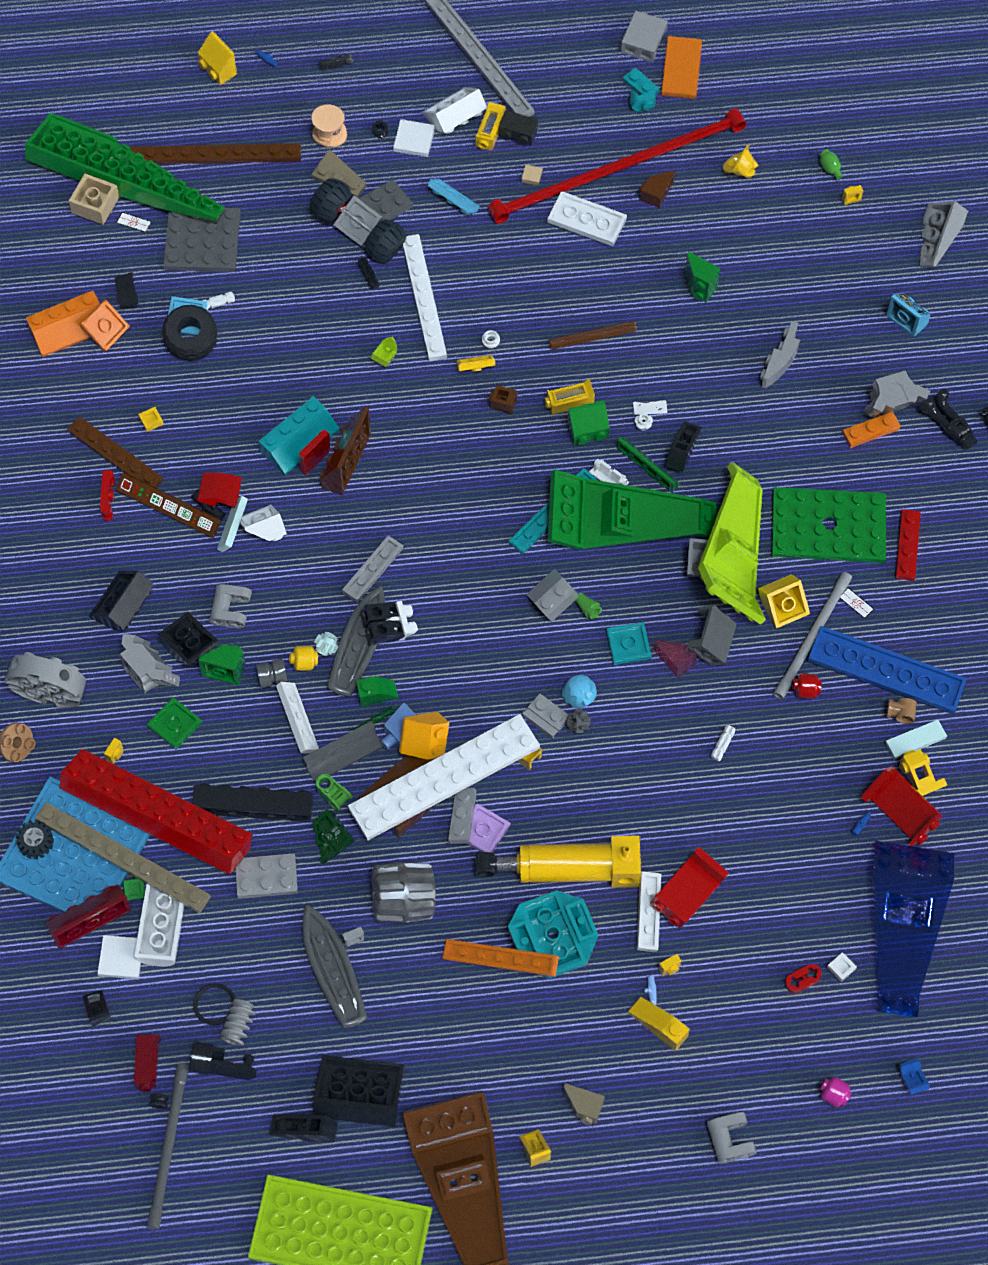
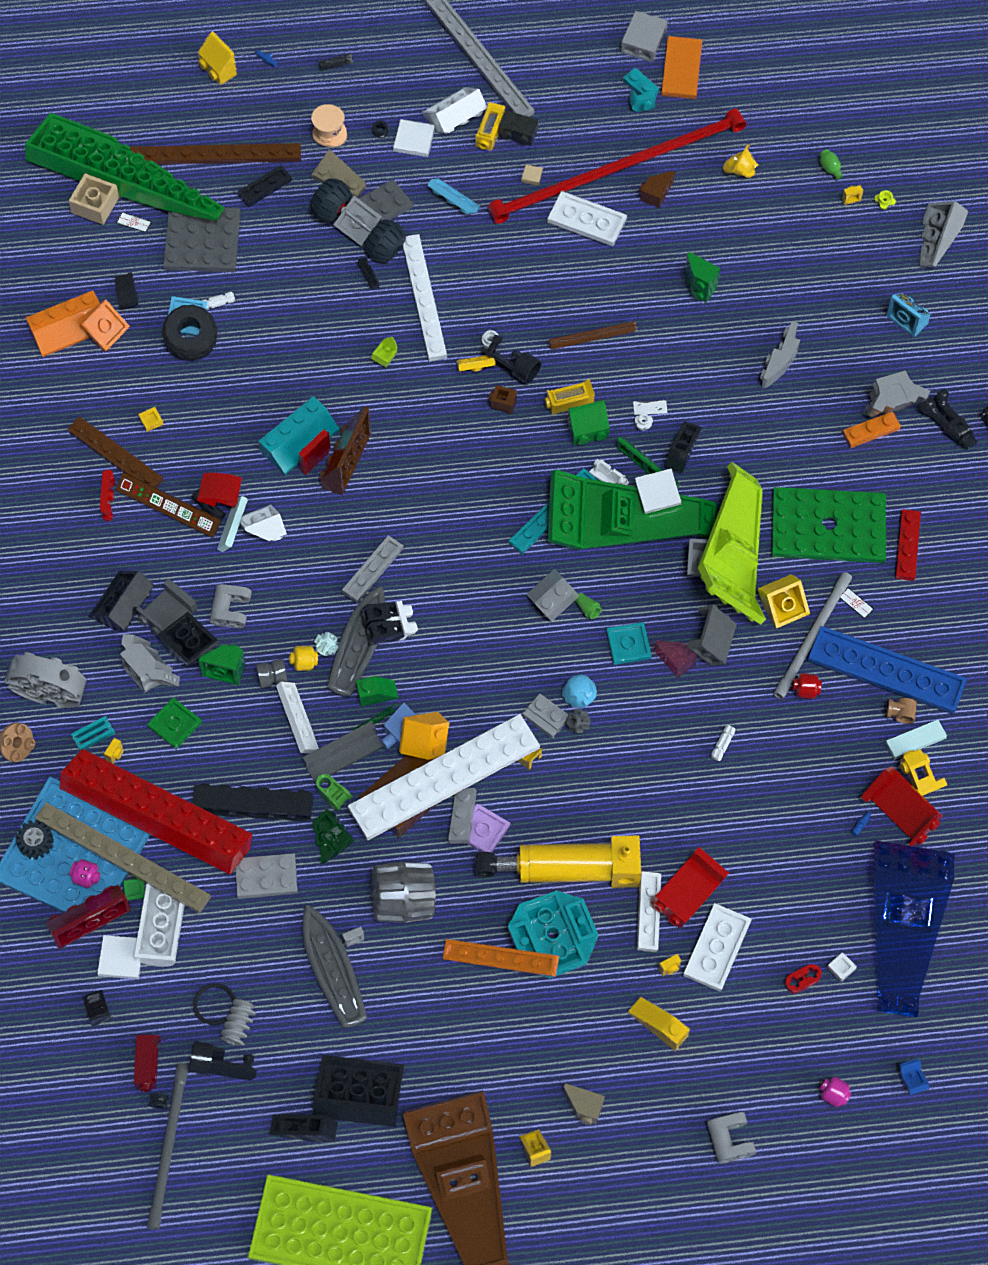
(84, 873): none -> dark pink head
(90, 727): none -> teal tile
(166, 608): none -> dark grey panel
(264, 185): none -> black plate
(524, 368): none -> black piece
(651, 990): light blue helmet -> none
(658, 491): none -> white tile
(717, 947): none -> white plate
(885, 195): none -> neon yellow plate

